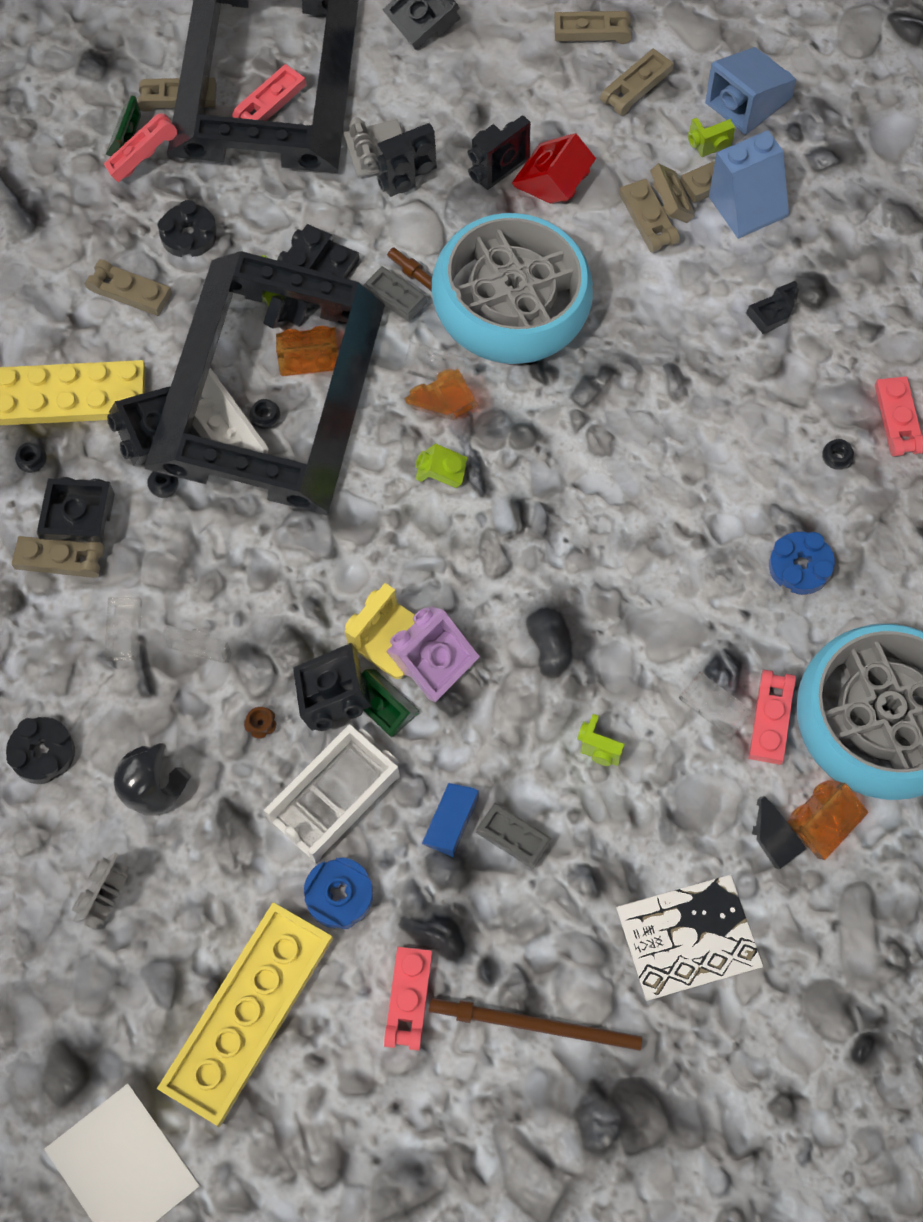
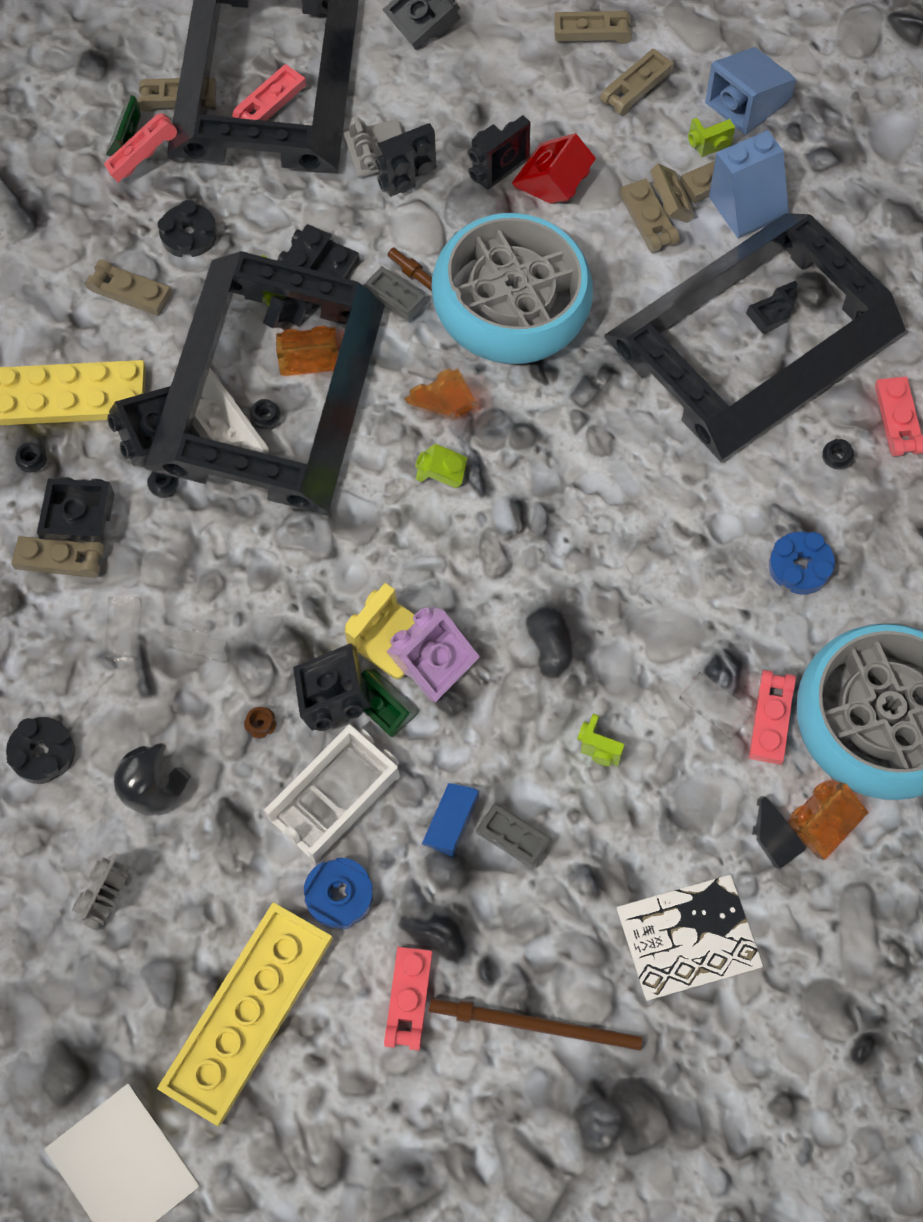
(705, 413): none -> black slope

